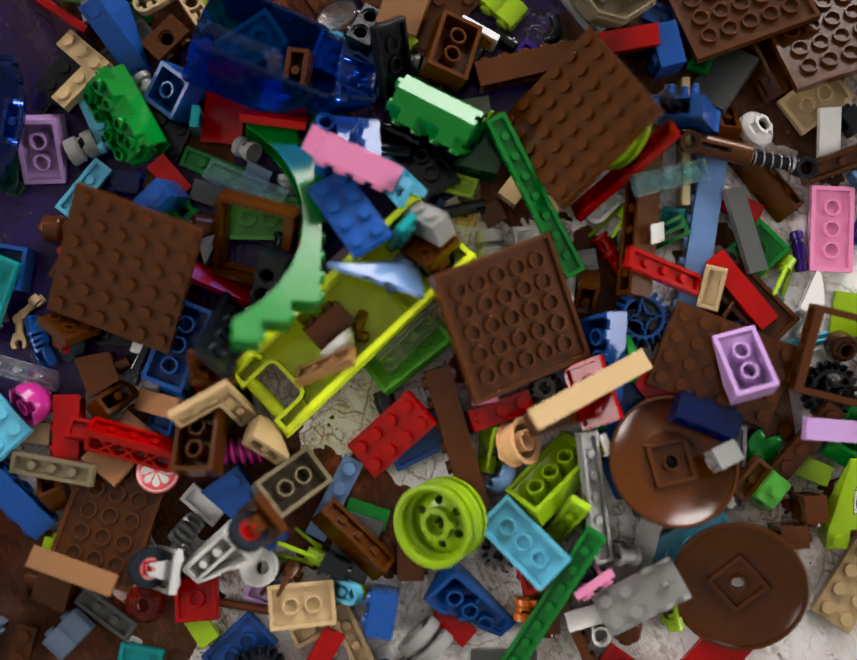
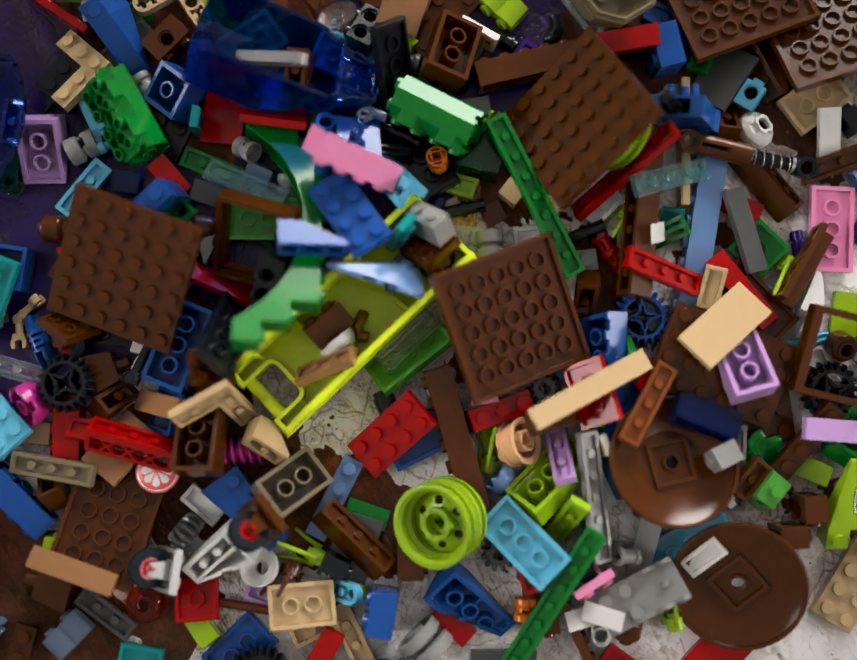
(55, 396): none -> black gear
(274, 58): none -> light grey beam
(304, 239): none -> slope
(370, 113): none -> sand blue arm
(439, 164): none -> orange wheel
(561, 457): none -> lavender tile
(587, 231): none -> black pin
(603, 616): none -> white sticker
(647, 404): none -> dark orange tile
(704, 557): none -> white tile
(724, 325): none -> tan tile
(747, 104): none -> medium azure brick
(803, 266): none -> reddish brown fence

